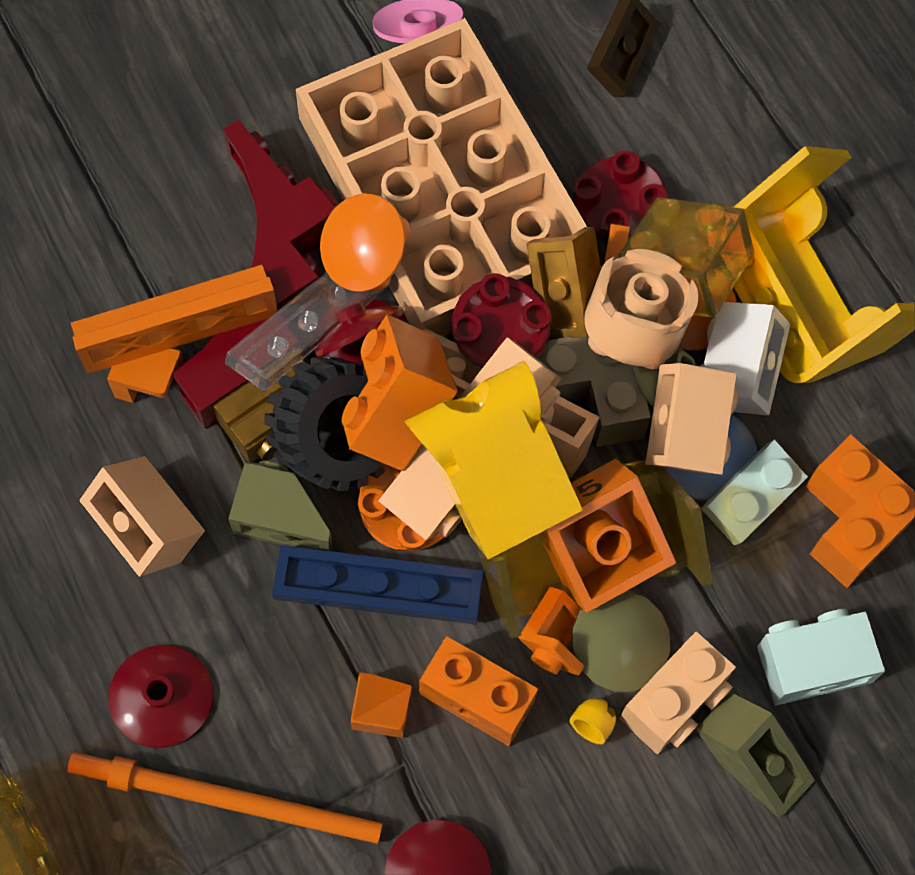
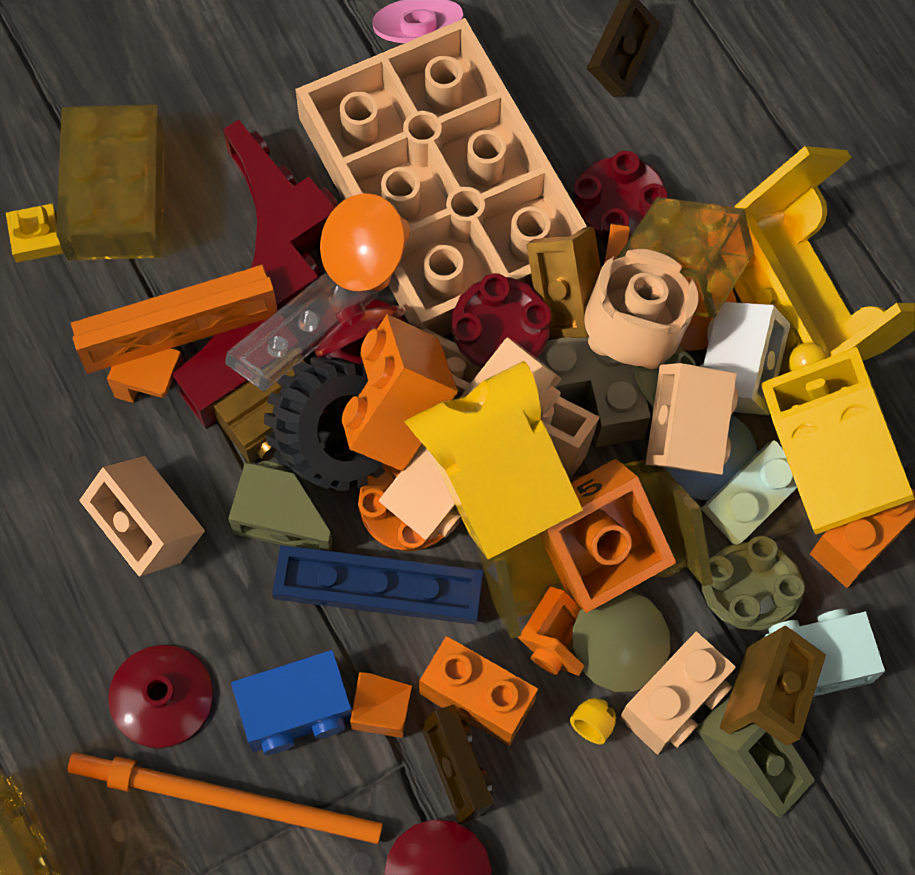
(33, 233): none -> yellow tile
(111, 182): none -> clear yellow brick
(292, 703): none -> blue brick
(451, 749): none -> dark brown plate
(754, 585): none -> olive dish
(775, 686): none -> pearl gold panel
(835, 437): none -> yellow slope

